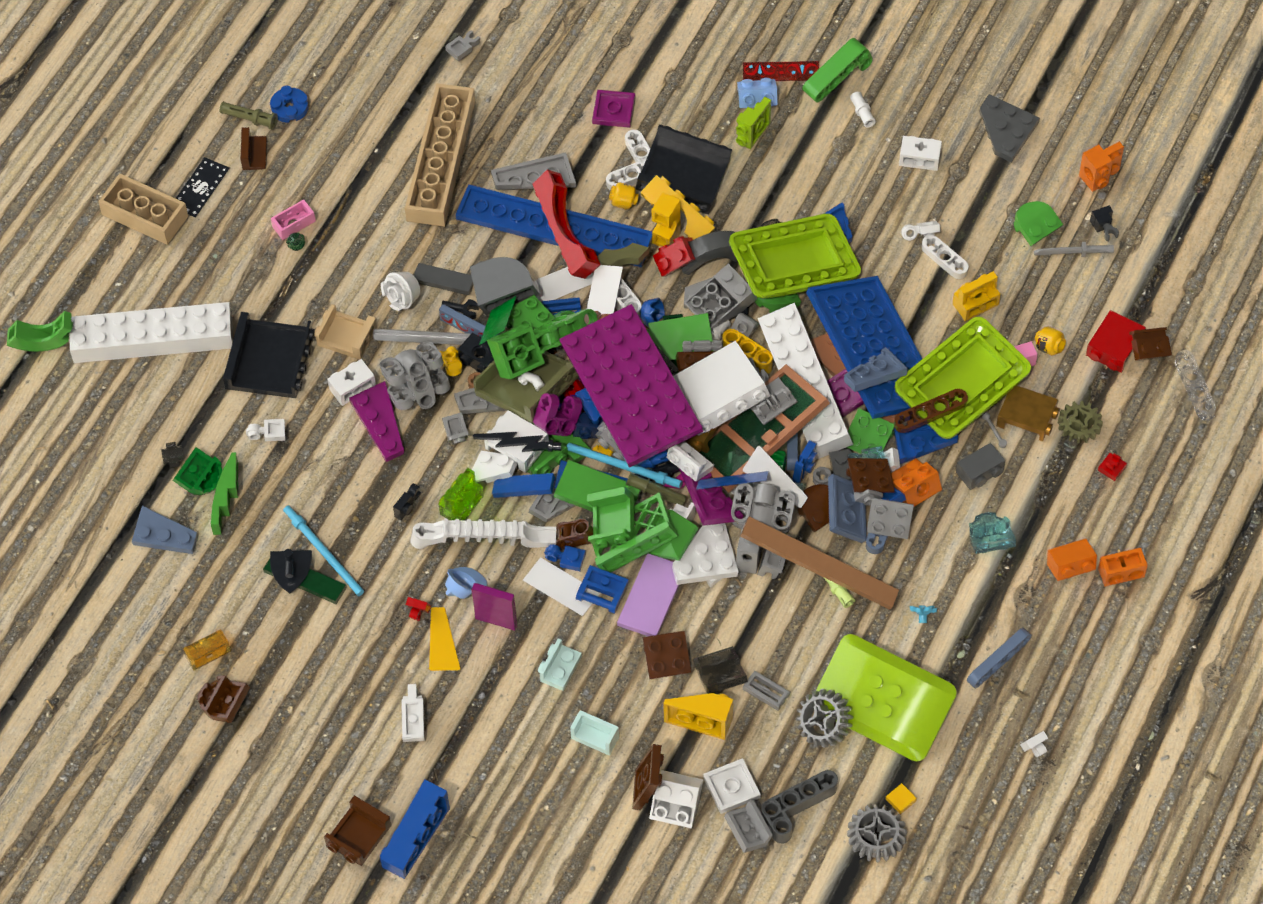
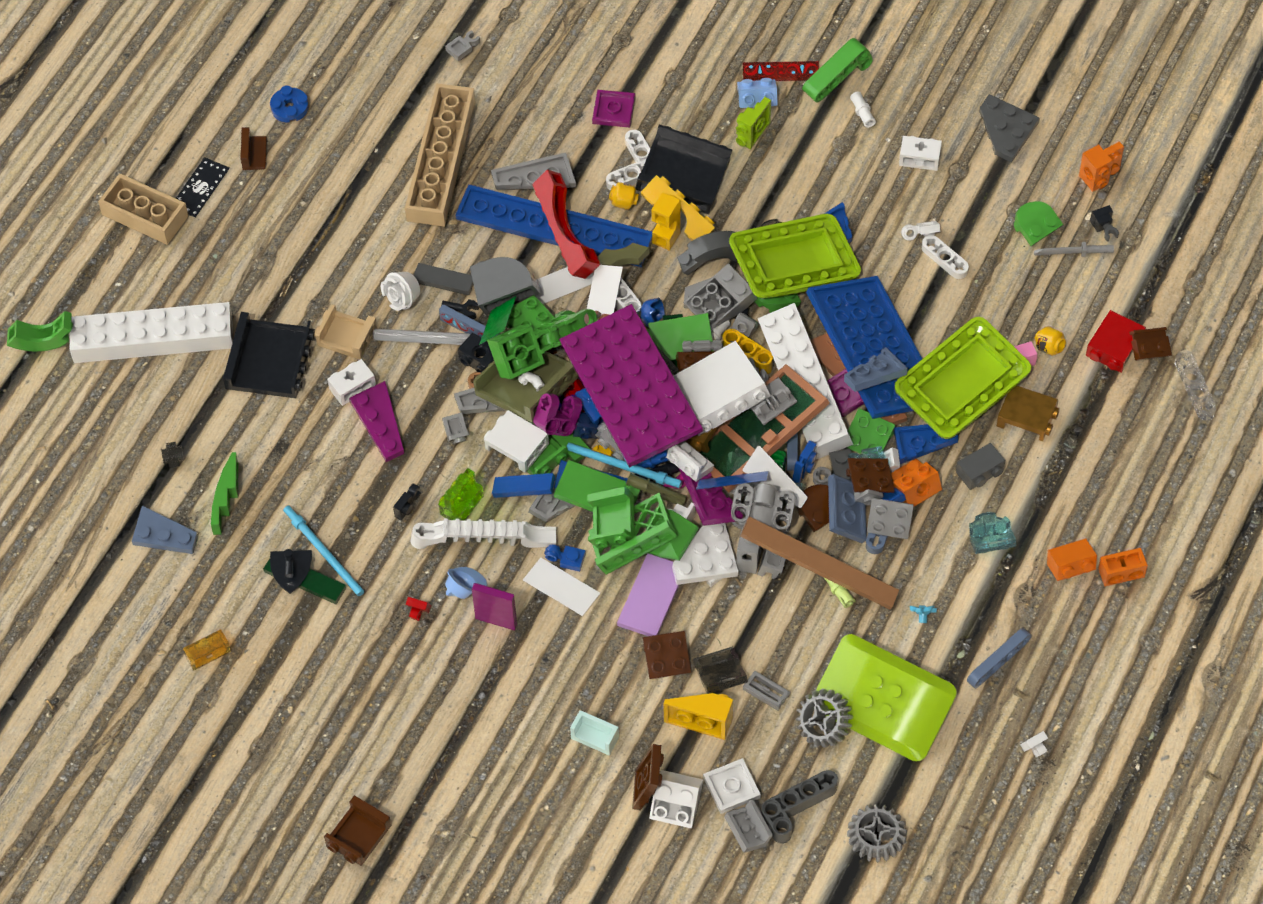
(199, 473): green slope -> none
(222, 698): reddish brown slope -> none
(257, 116): olive pin -> none
(273, 430): white plate -> none
(295, 241): clear green plate -> none
(299, 212): bright pink piece -> none
(412, 716): white hinge -> none
(414, 376): light grey piece -> none
(415, 829): blue wedge -> none
(442, 648): yellow sticker -> none
(451, 361): yellow plate -> none
(493, 466): white wing -> none
(532, 442): black piece -> none
(559, 665): light aqua bracket -> none
(562, 305): blue tile -> none
(573, 533): reddish brown piece -> none
(604, 583): blue plate -> none
(674, 256): red bracket -> none
(901, 798): yellow tile -> none
(932, 413): reddish brown beam -> none
(986, 292): yellow brick -> none
(1002, 442): light grey hinge -> none
(1078, 424): olive gear -> none
(1112, 466): red tile -> none

